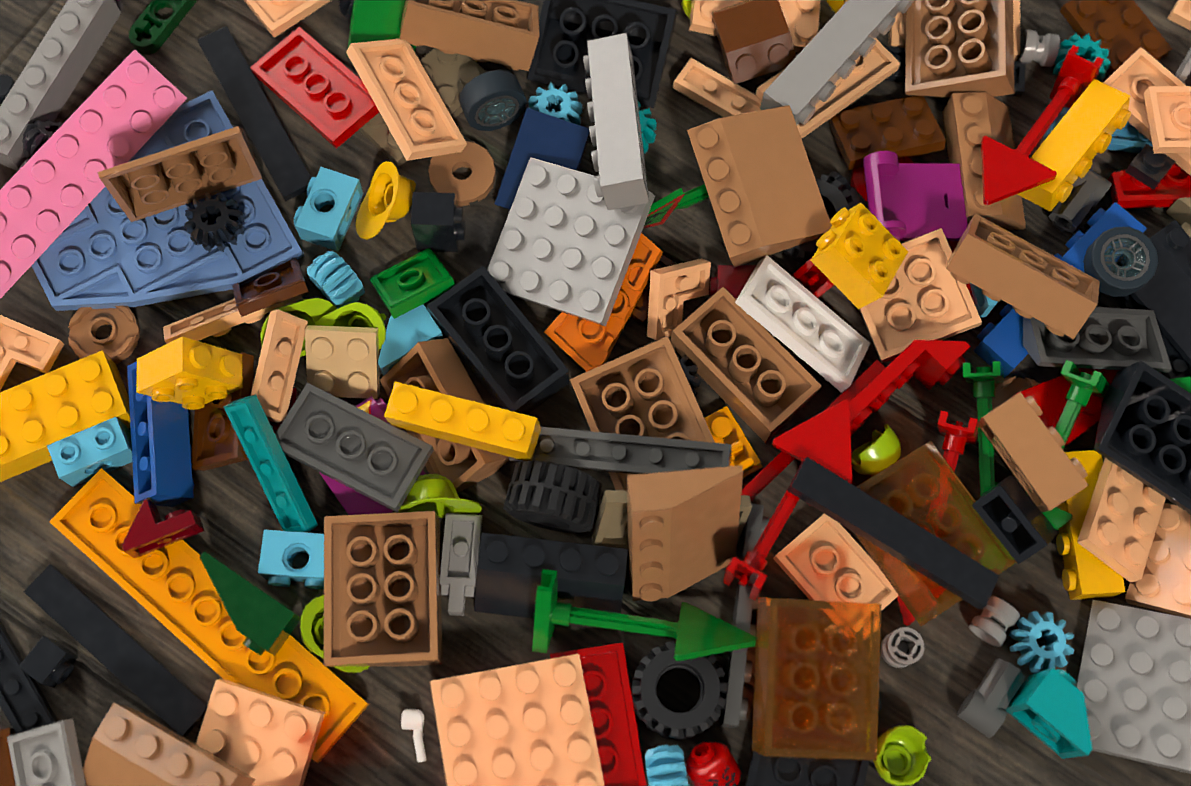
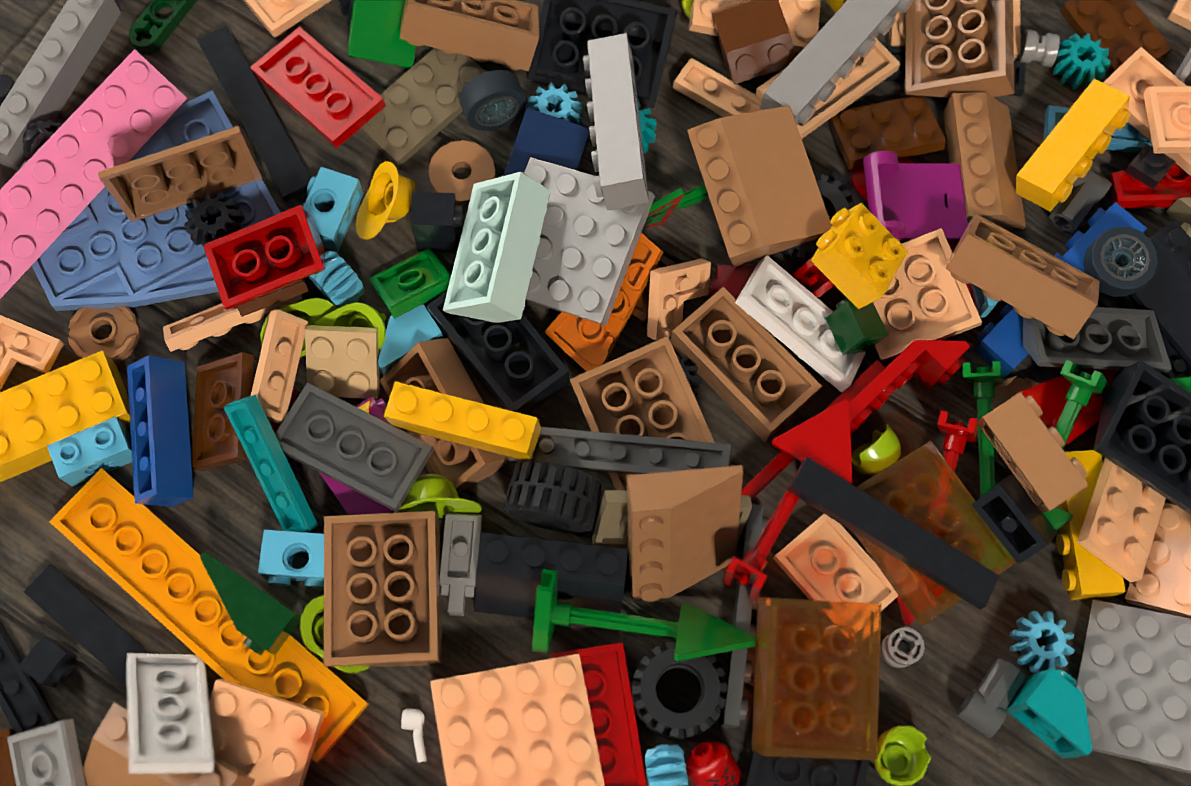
(151, 533): dark red slope -> none
(168, 714): none -> white tile
(189, 373): yellow brick -> none
(265, 256): none -> red slope
(406, 98): light nougat plate -> none
(497, 249): none -> light aqua slope
(727, 431): light orange plate -> none
(856, 328): none -> dark green brick
(994, 621): light grey wheel -> none
(1011, 170): red piece -> none

